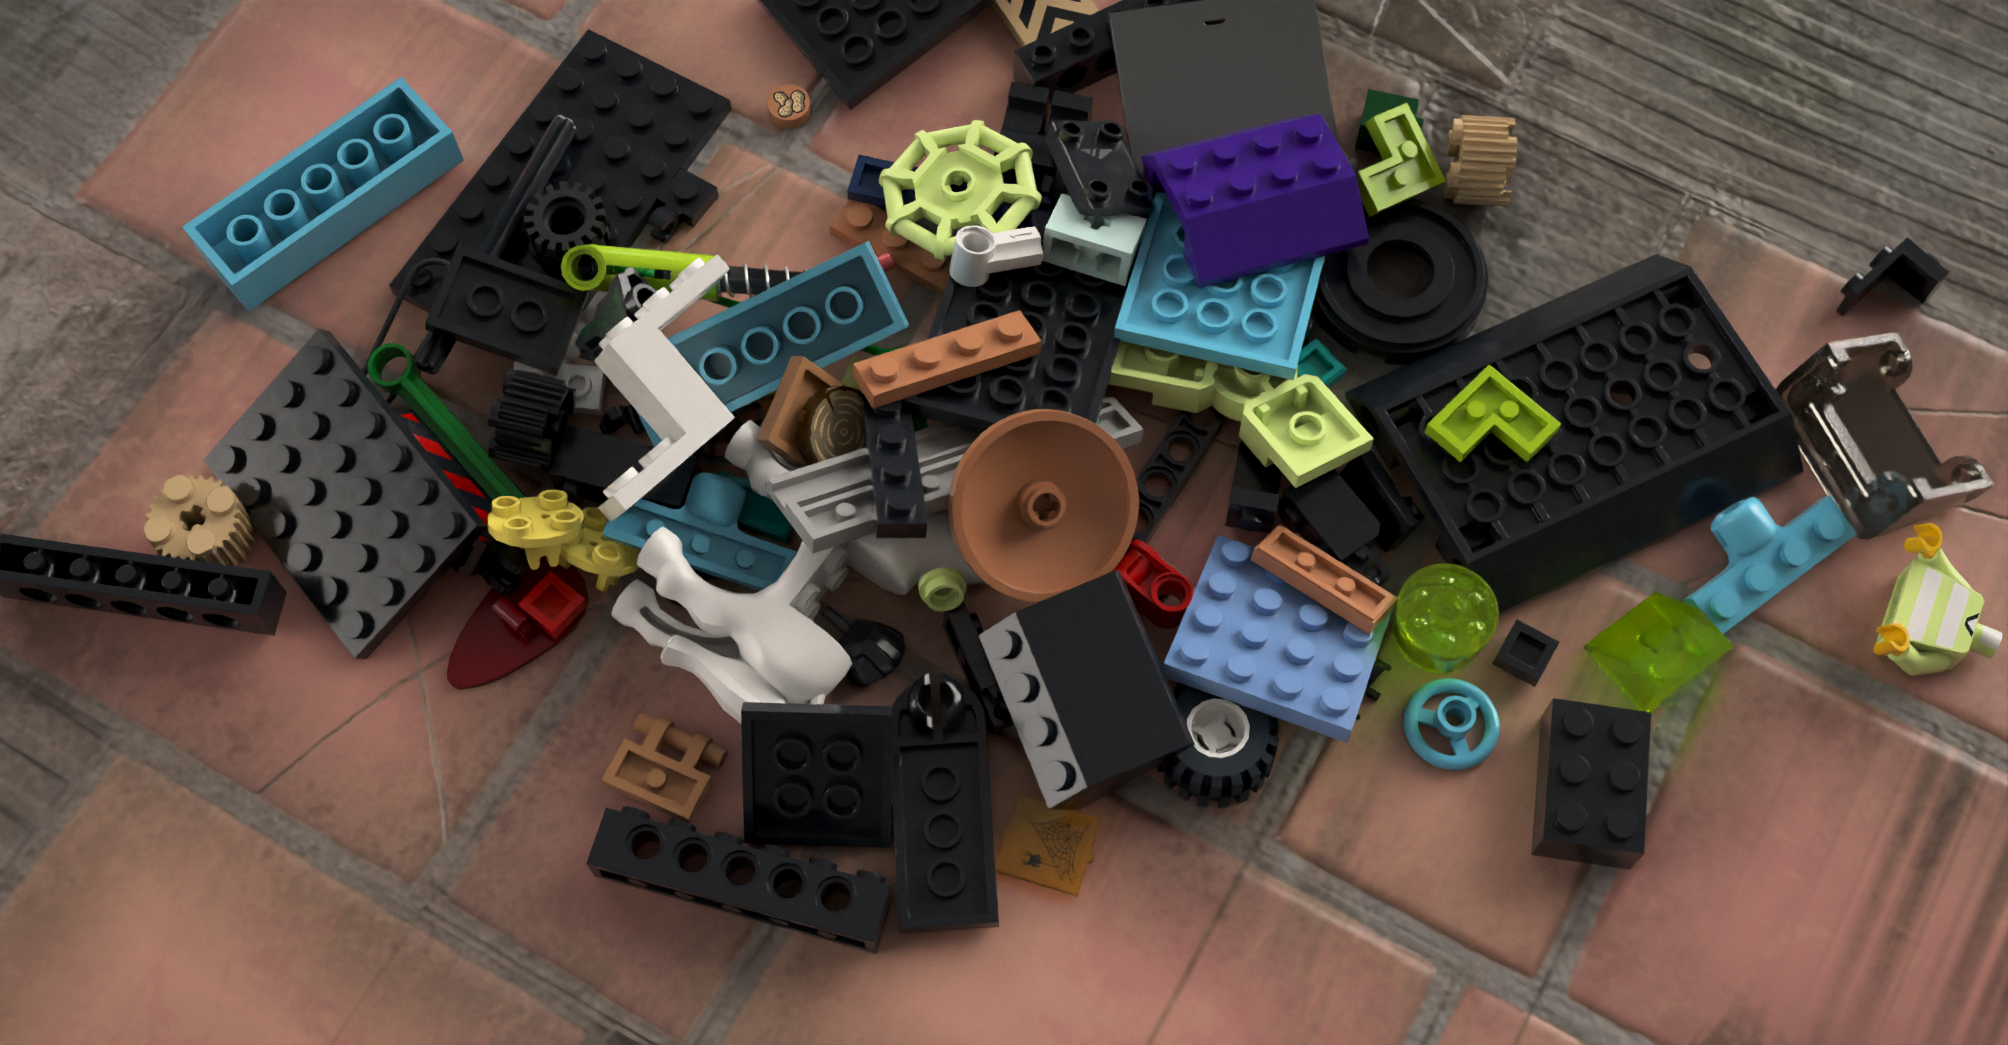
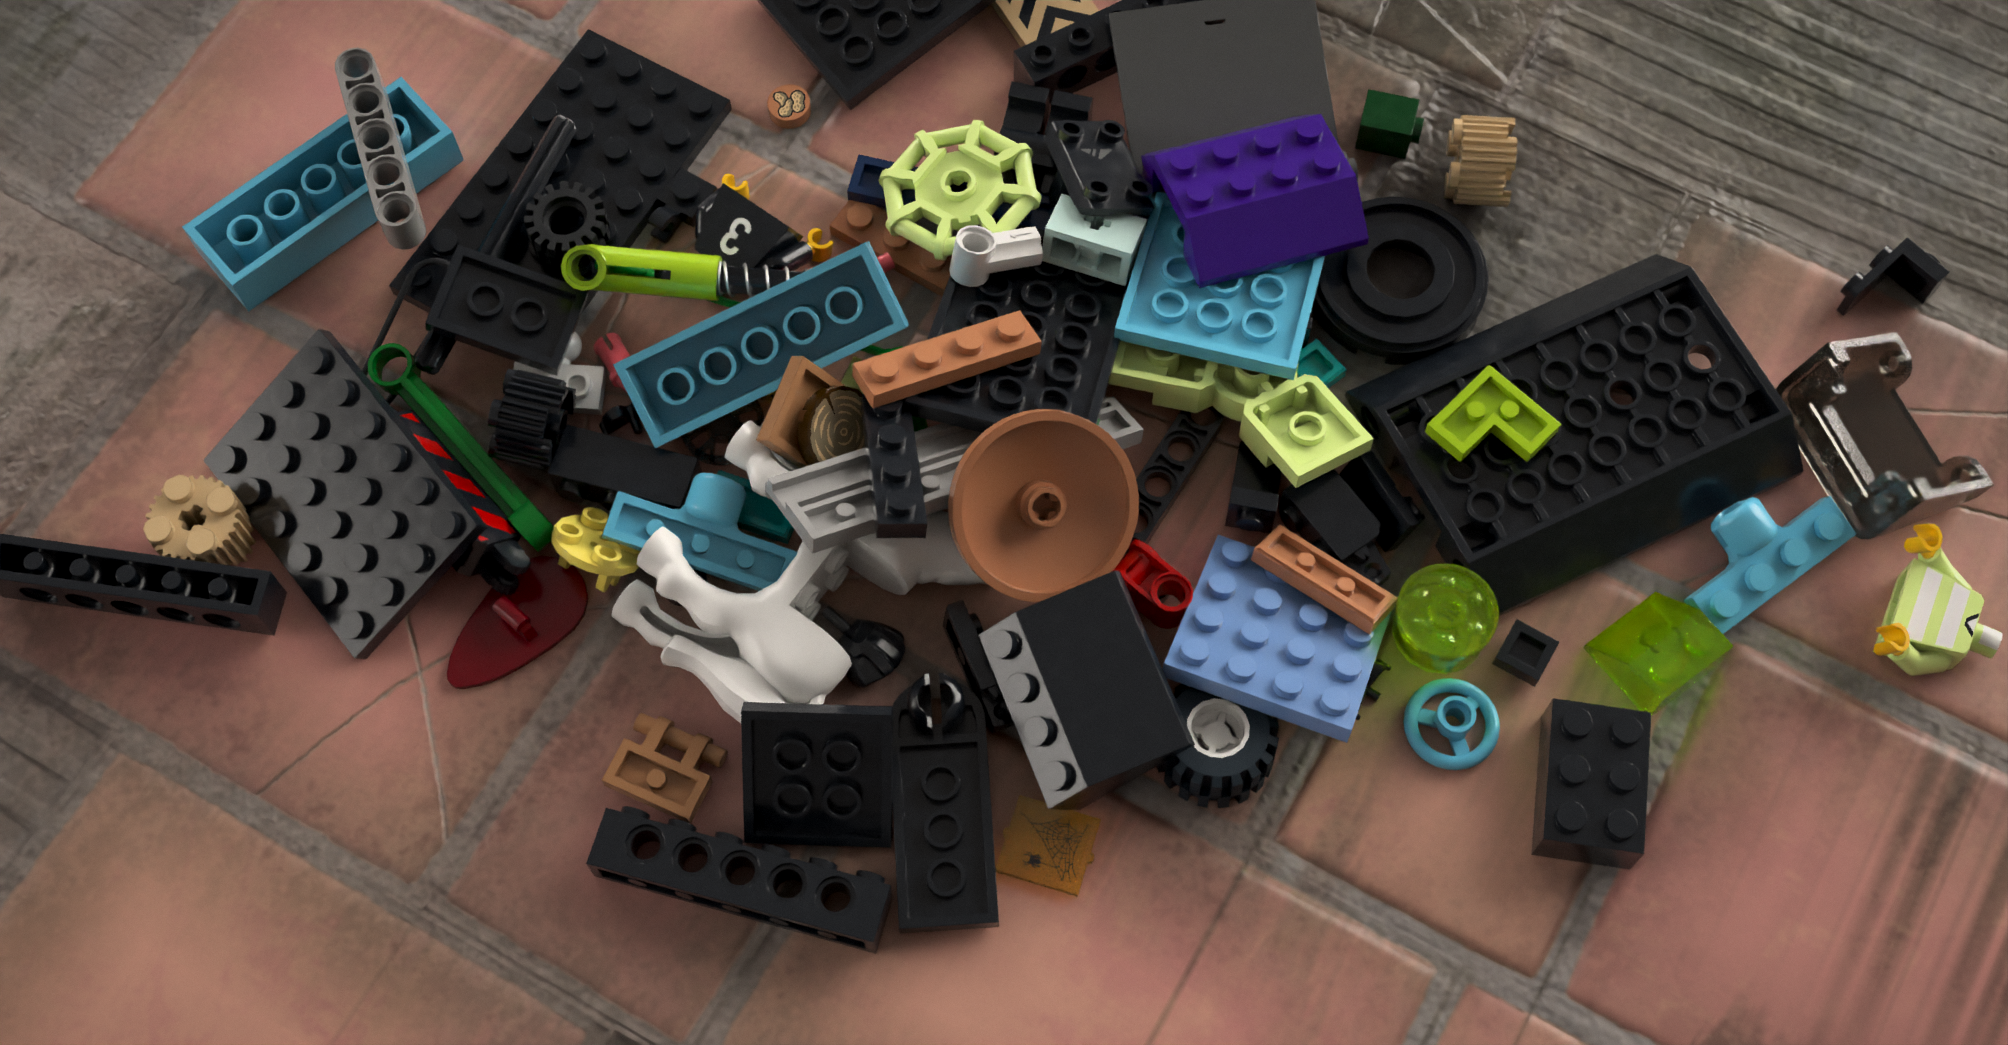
(373, 128): none -> light grey beam
(536, 524): light yellow plate -> none
(552, 605): red plate -> none
(623, 299): black rock -> none
(662, 384): white bracket -> none
(747, 234): none -> black torso
(942, 588): yellowish green plate -> none
(1406, 166): lime plate -> none

